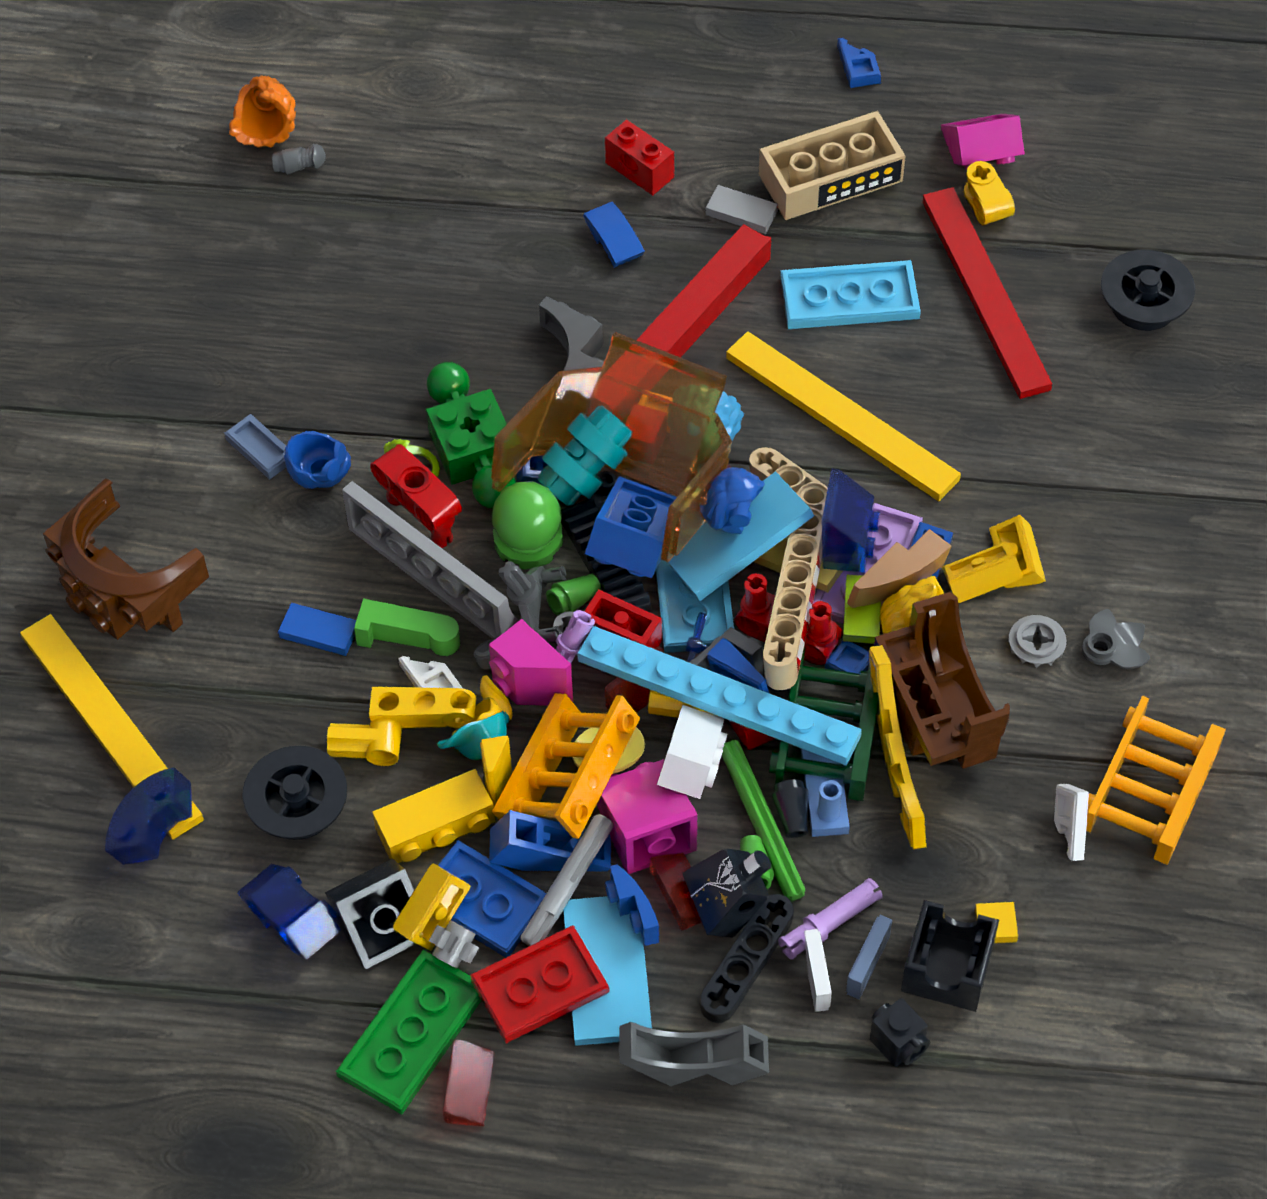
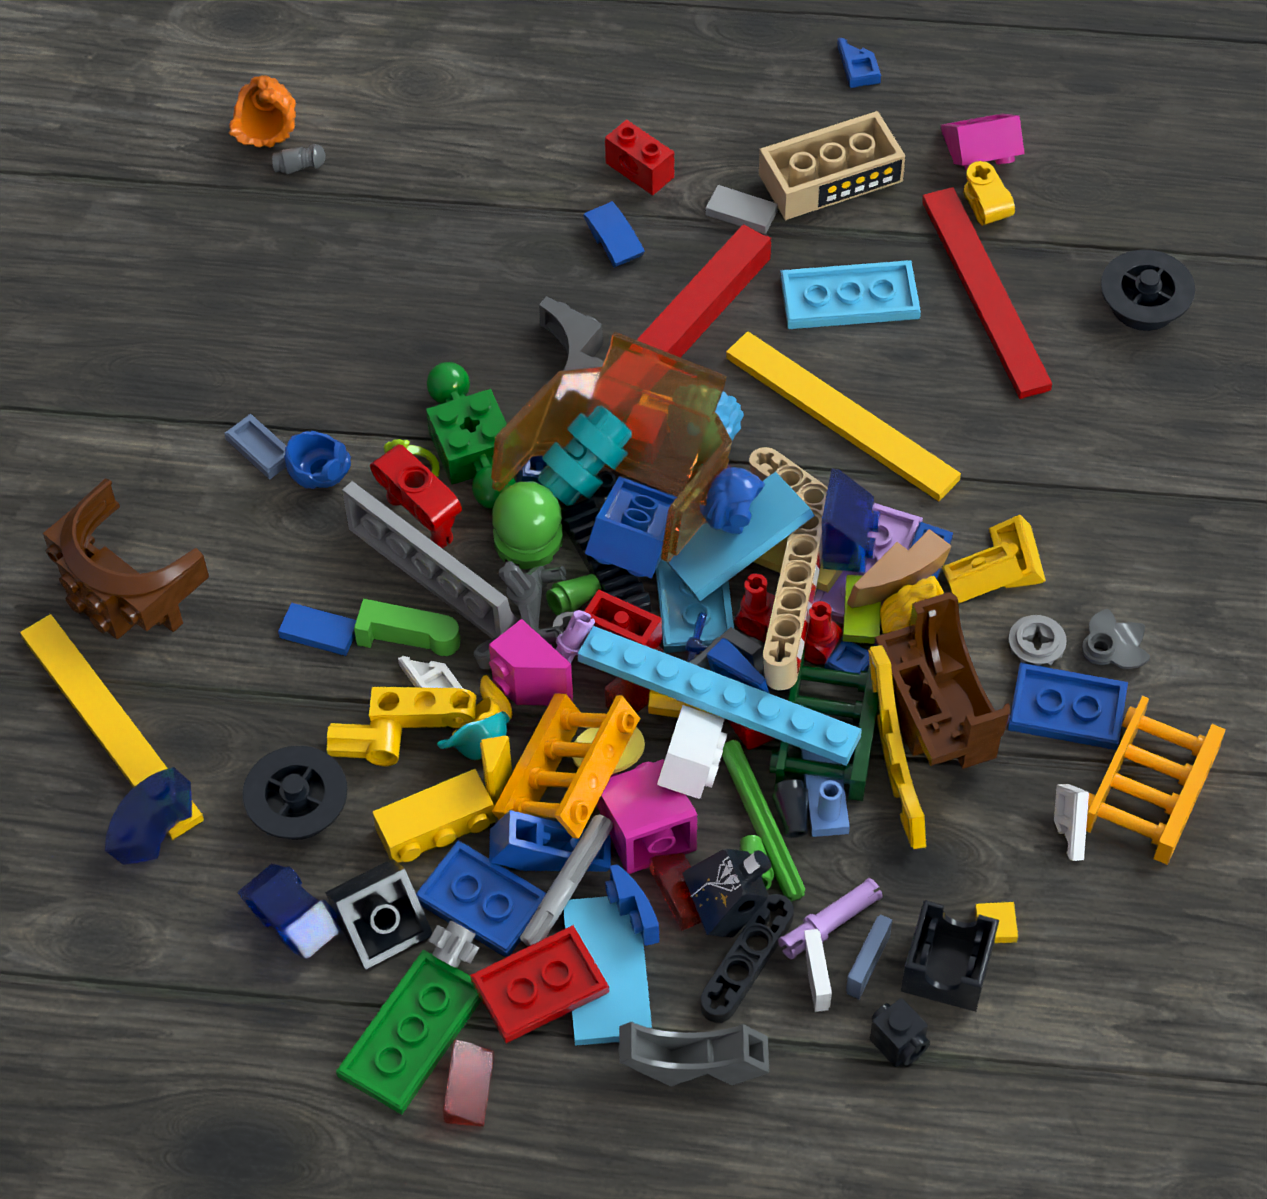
(431, 905): yellow slope -> none
(1068, 706): none -> blue tile

